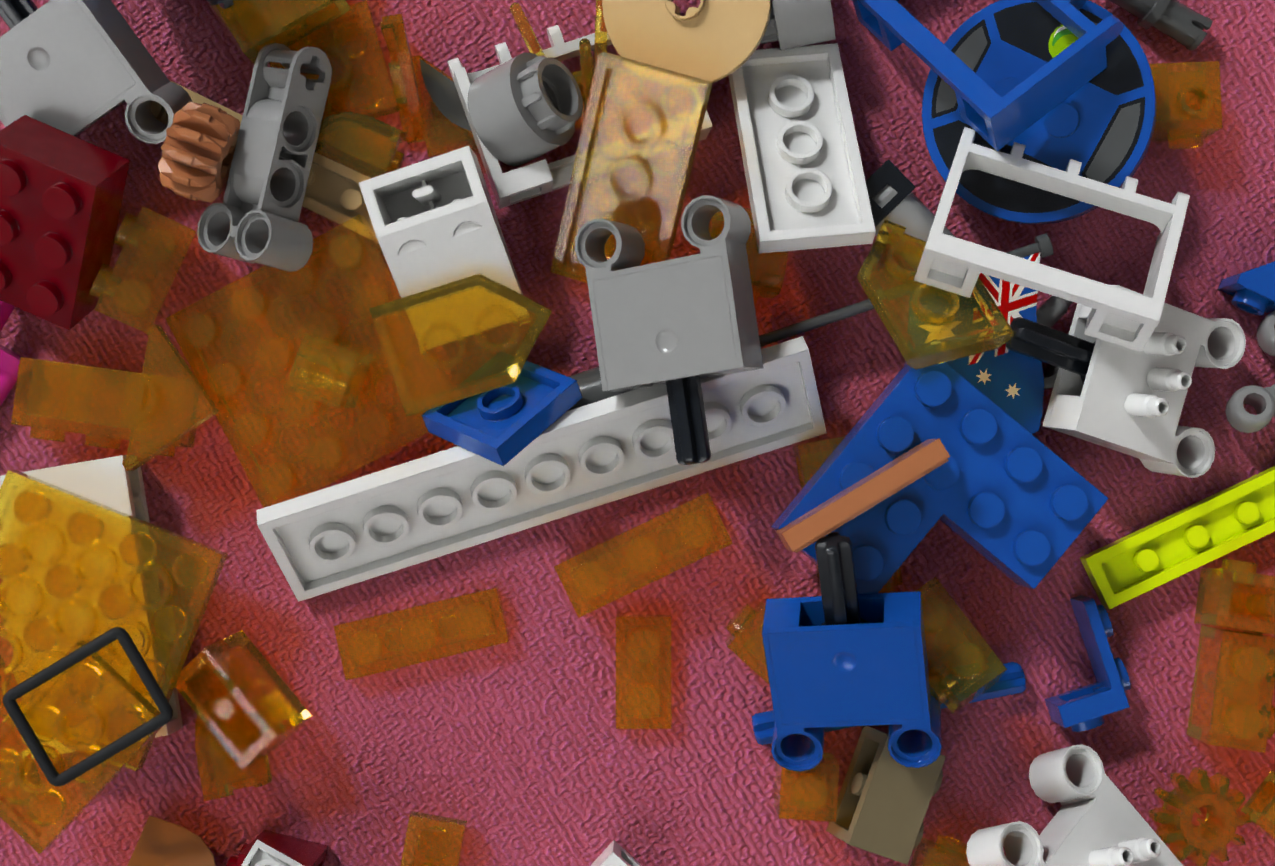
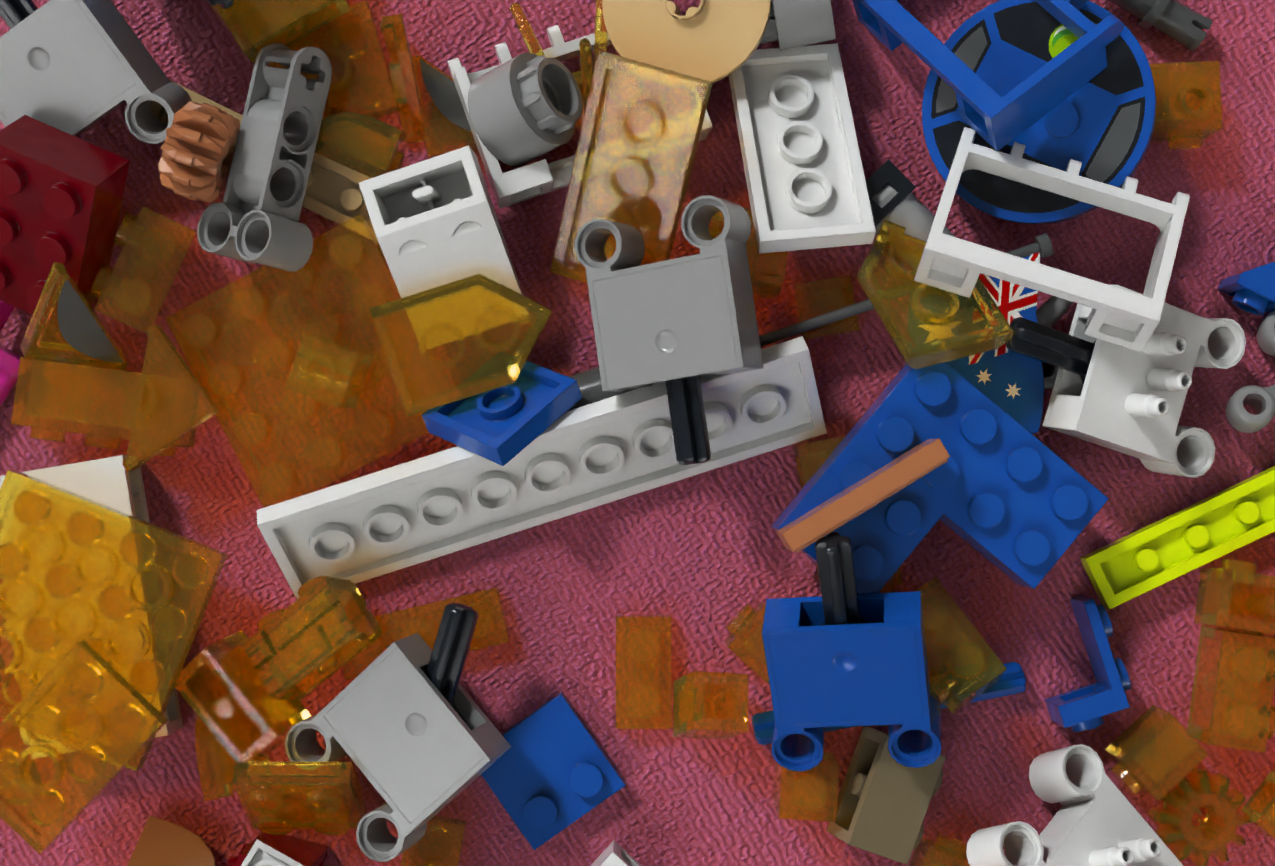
(63, 664): black piece -> none
(68, 328): none -> clear yellow tile
(299, 796): none -> clear yellow plate
(311, 637): none -> clear yellow brick
(407, 733): none -> light grey piece
(551, 771): none -> blue plate
(643, 554): clear yellow brick -> none
(710, 705): none -> clear yellow brick
(823, 297): none -> clear yellow plate
(1154, 753): none -> clear yellow brick

